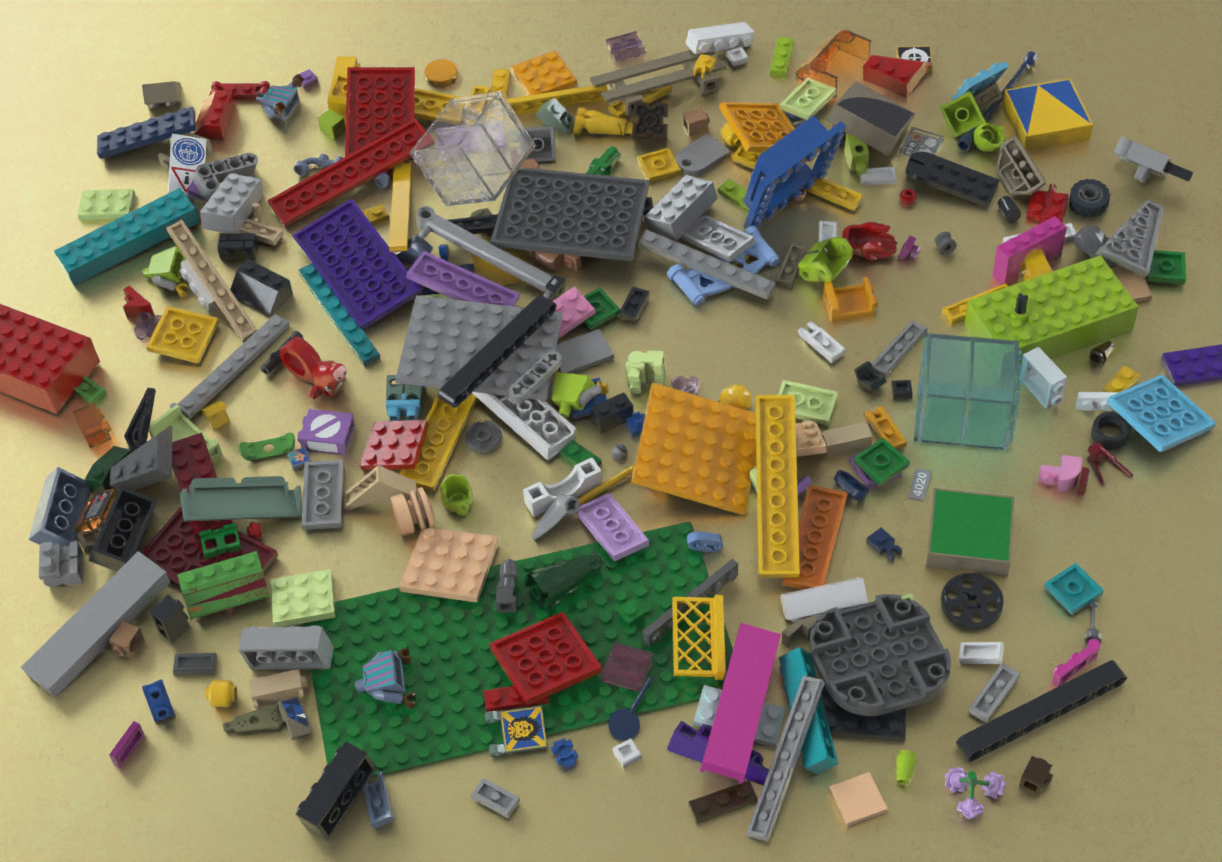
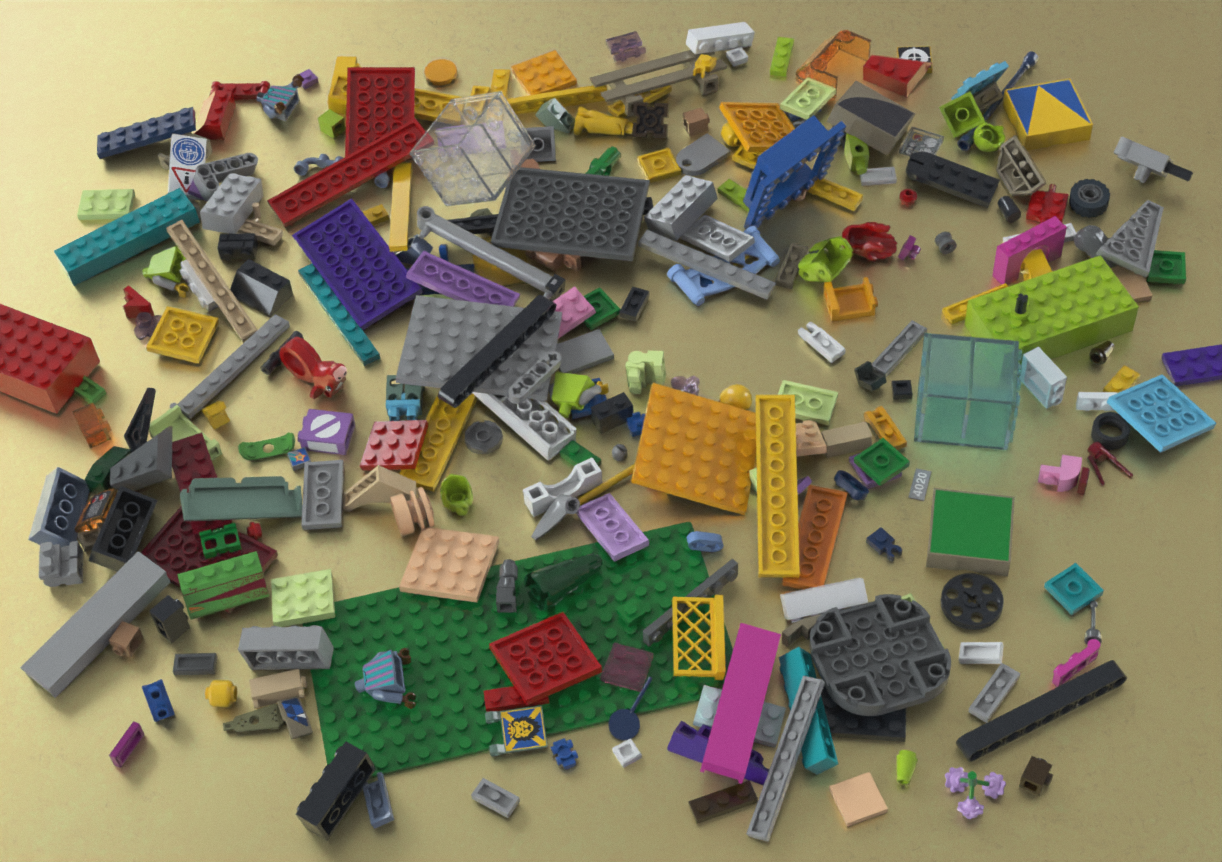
(161, 93): dark tan slope -> none
(827, 230): white tile -> none

